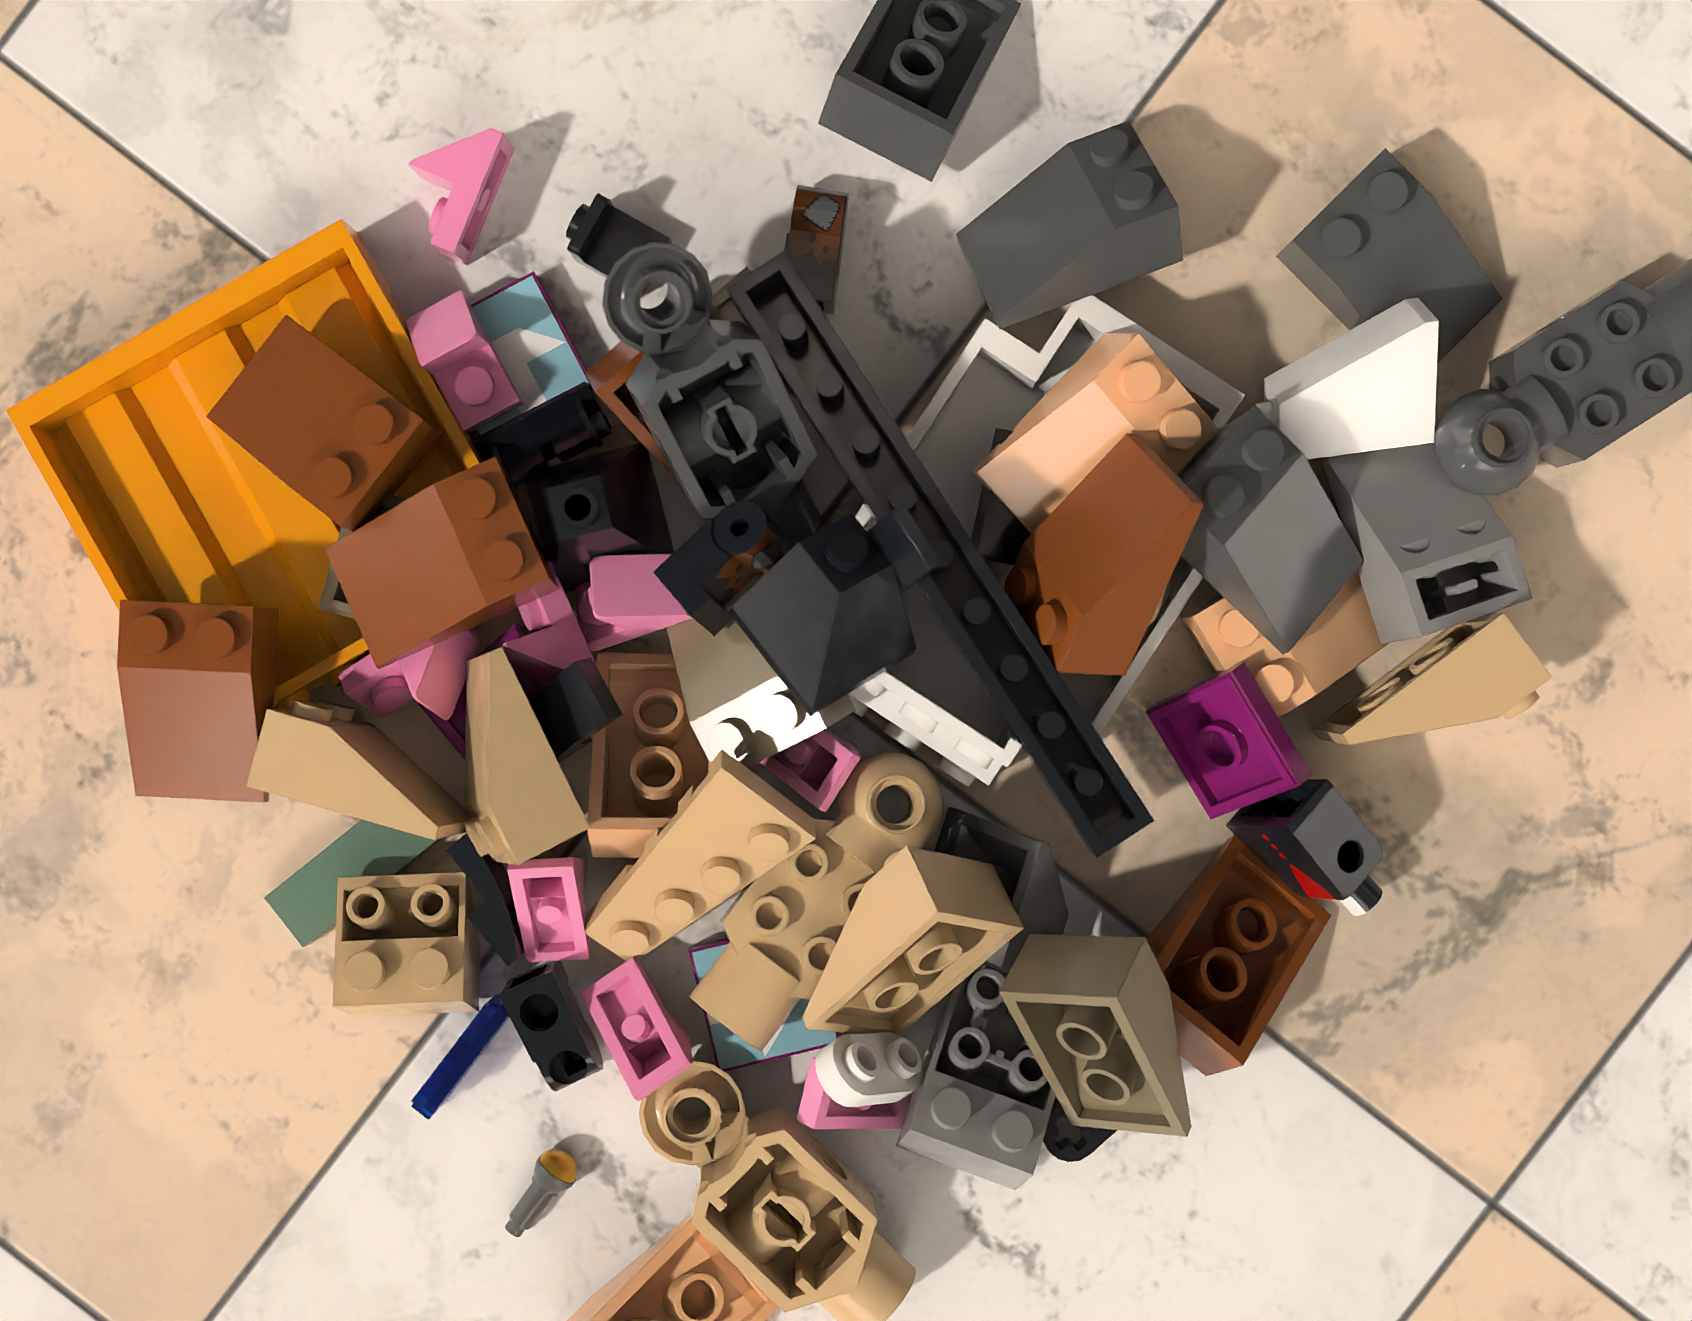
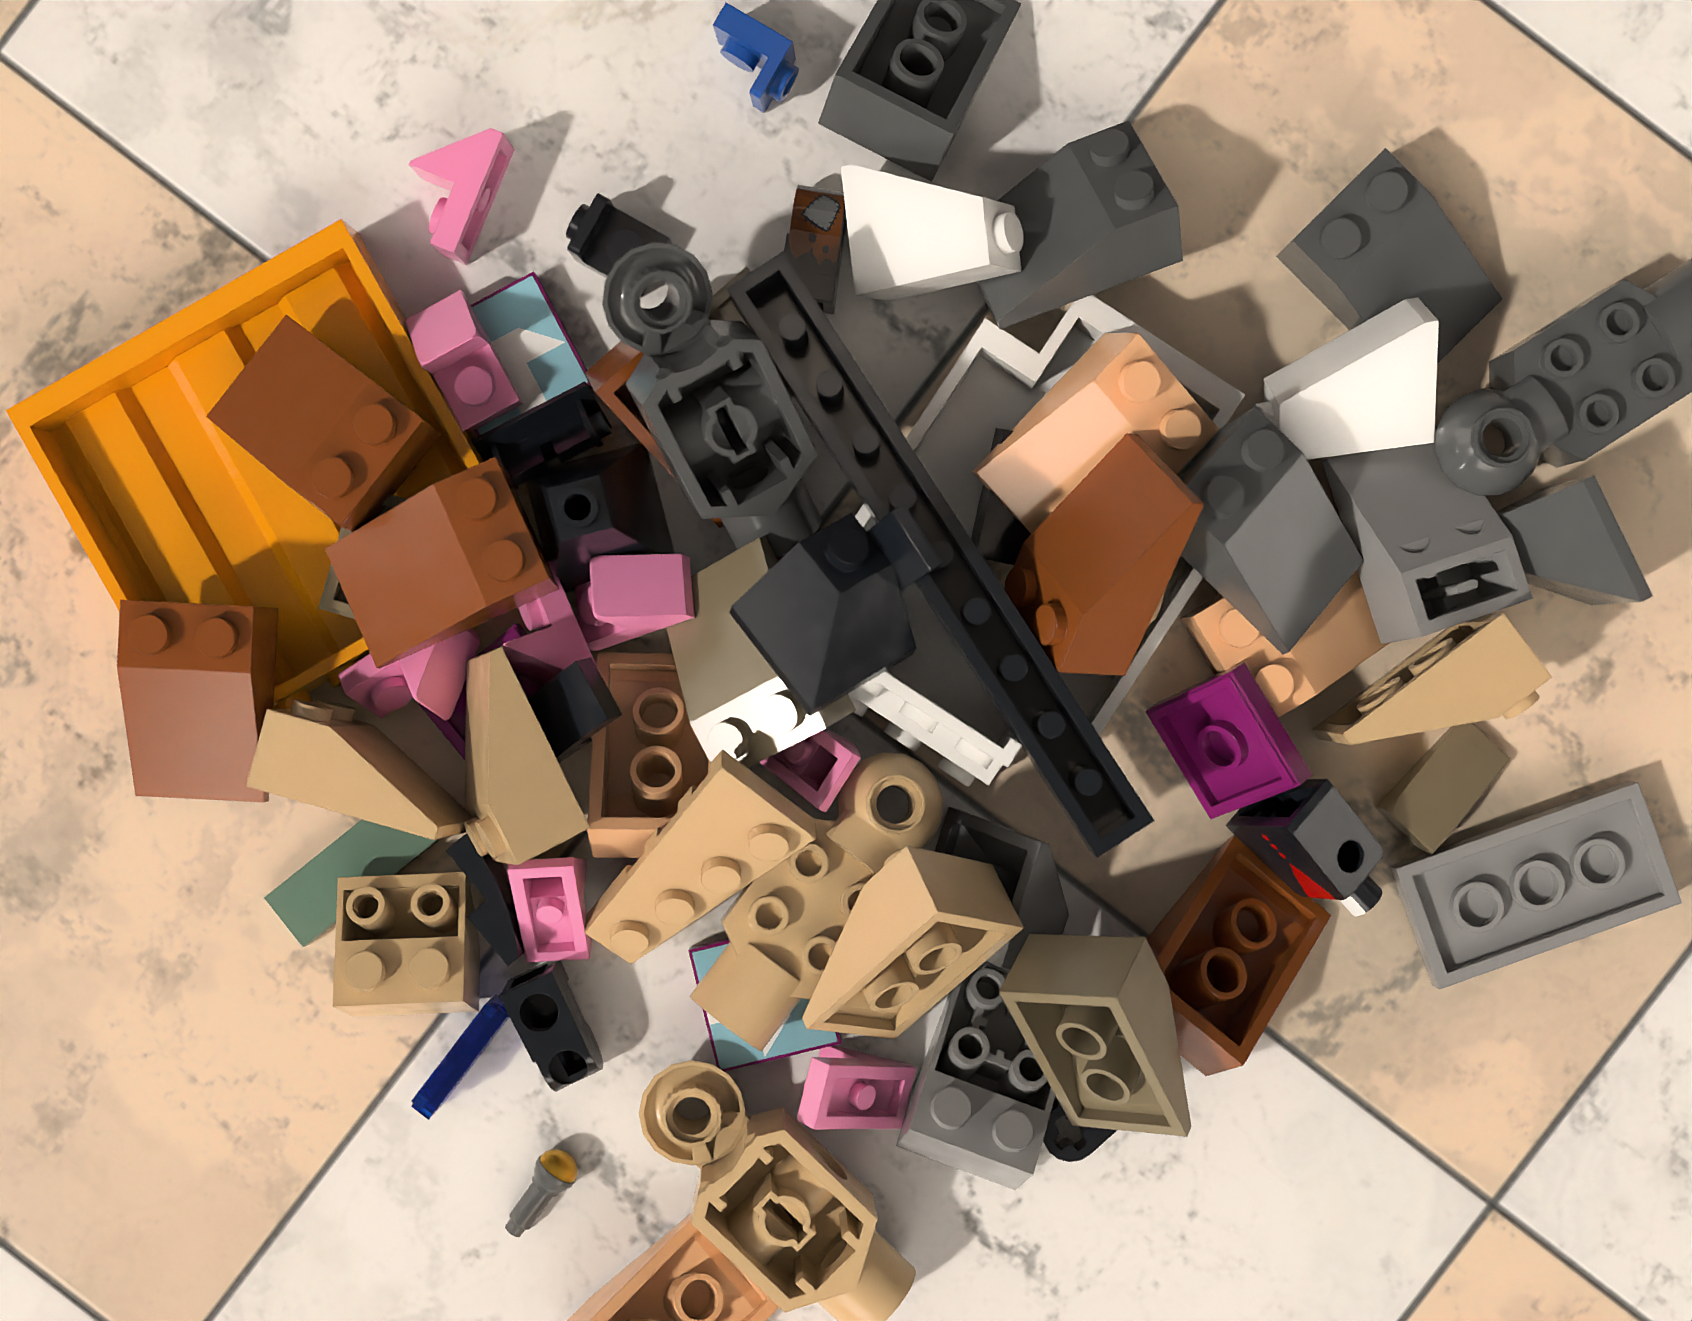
(638, 1029): bright pink slope -> none
(722, 561): black leg -> none
(753, 44): none -> blue bracket
(869, 1068): white plate -> none
(923, 236): none -> white slope
(1443, 786): none -> dark tan slope
(1535, 884): none -> light grey plate
(1575, 544): none -> dark grey slope

